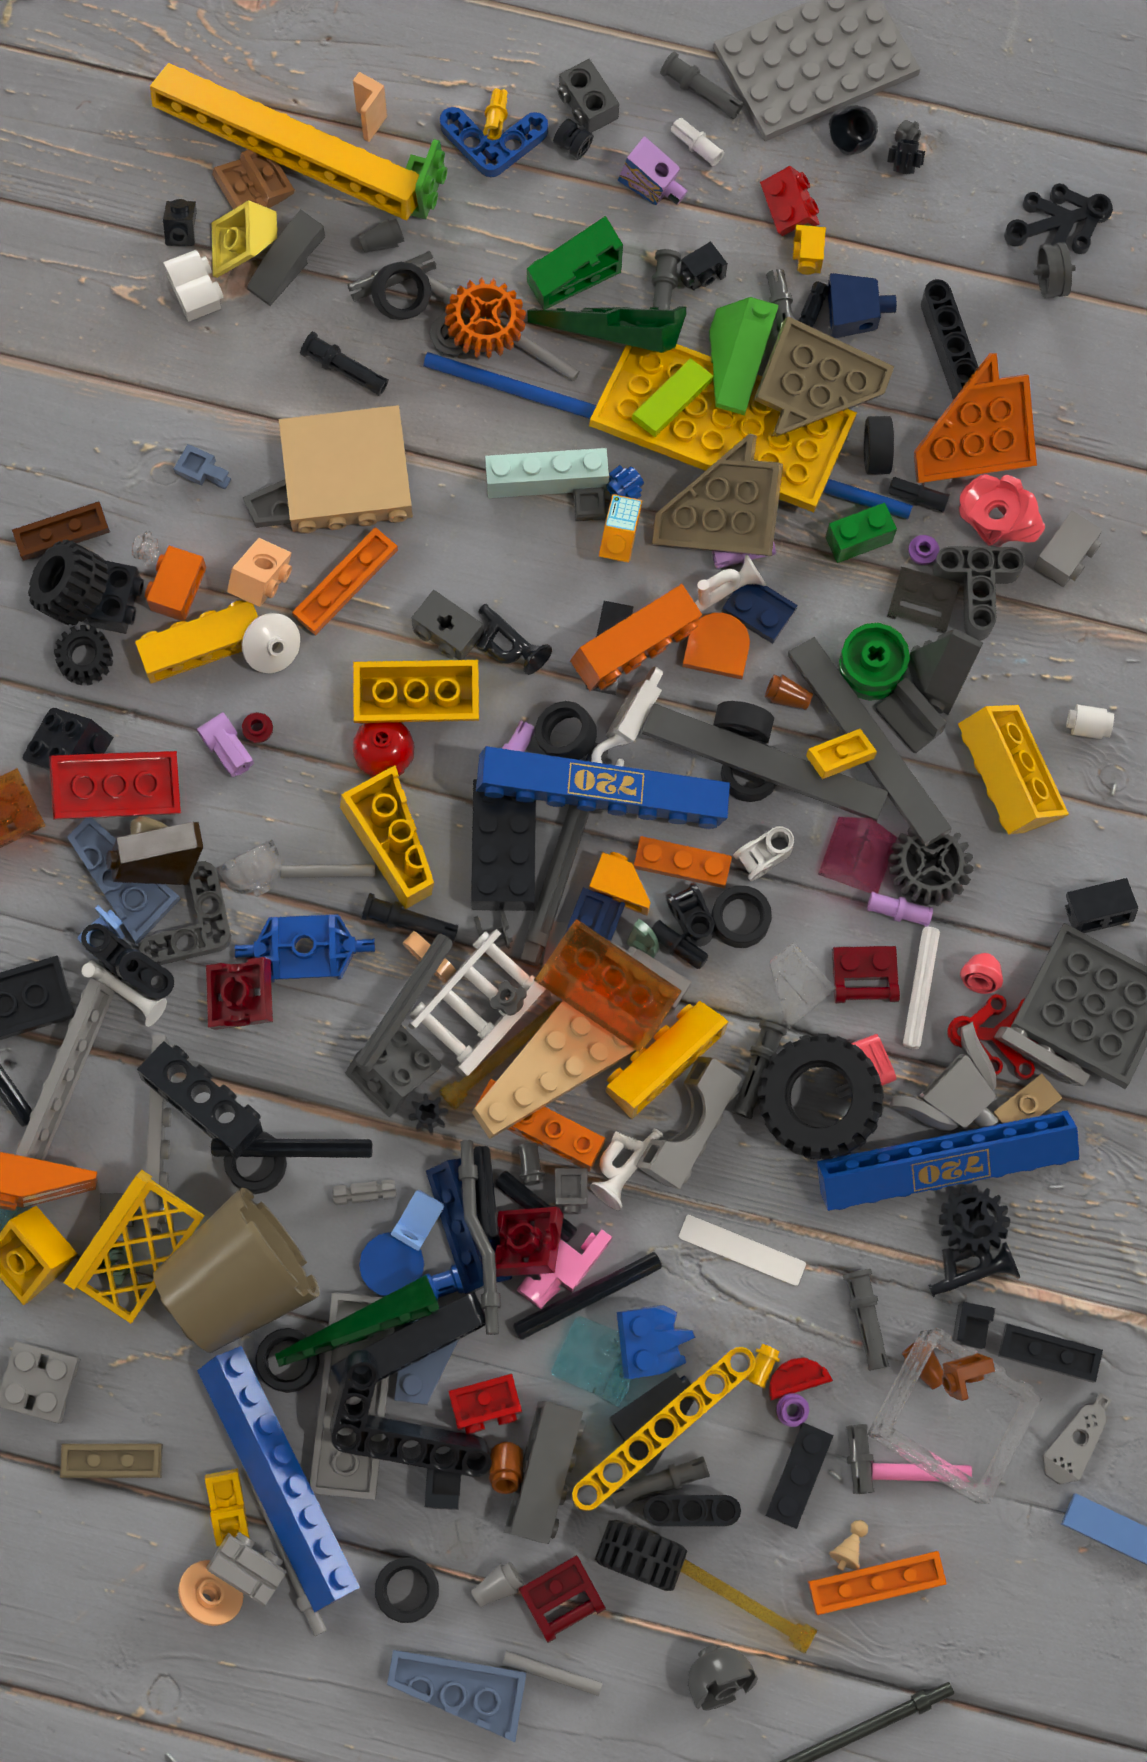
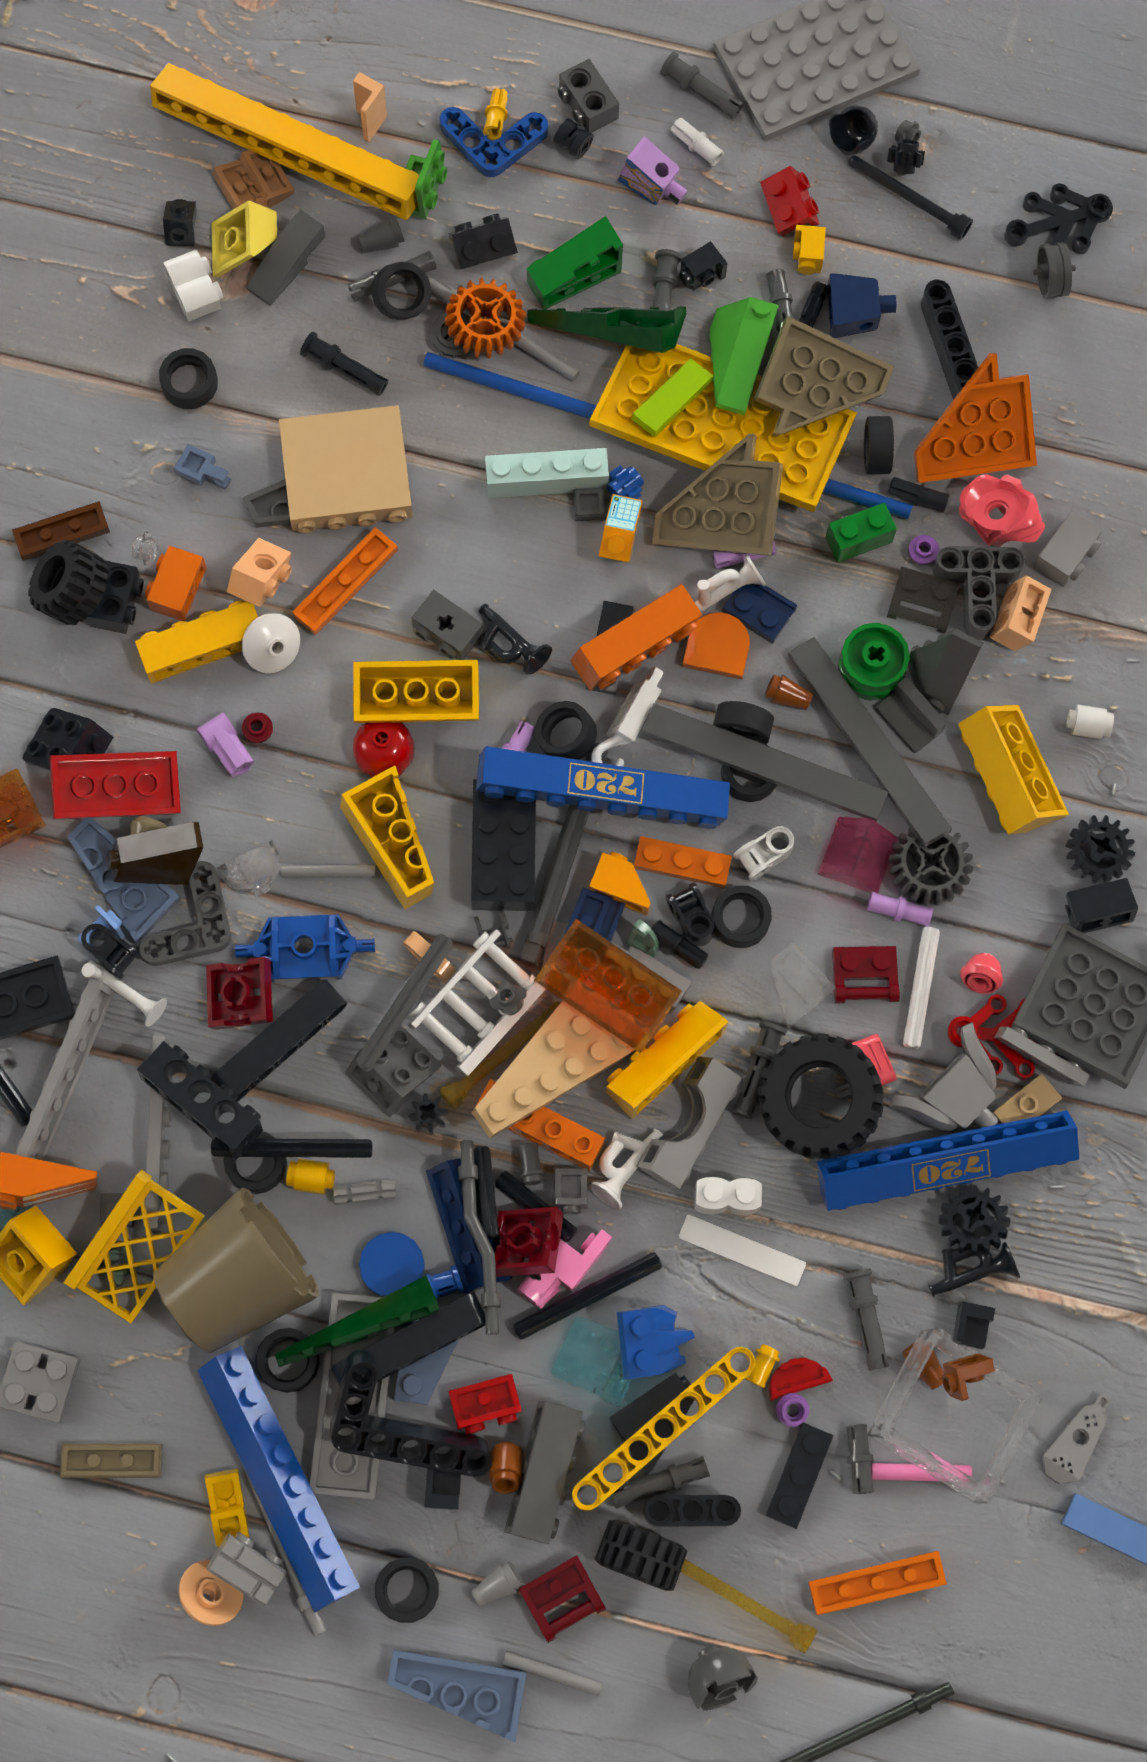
(83, 672): black tyre -> none
(143, 972): black plate -> none
(184, 357): none -> black tyre
(280, 1039): none -> black beam
(310, 1176): none -> yellow brick
(394, 915): black pin -> none
(417, 1219): light blue bracket -> none
(483, 241): none -> black bracket
(718, 1195): none -> white brick
(841, 753): yellow plate -> none
(848, 1551): tan piece -> none
(957, 224): none -> black piece
(1020, 613): none -> light nougat brick
(1050, 1353): black plate -> none
(1086, 840): none -> black gear

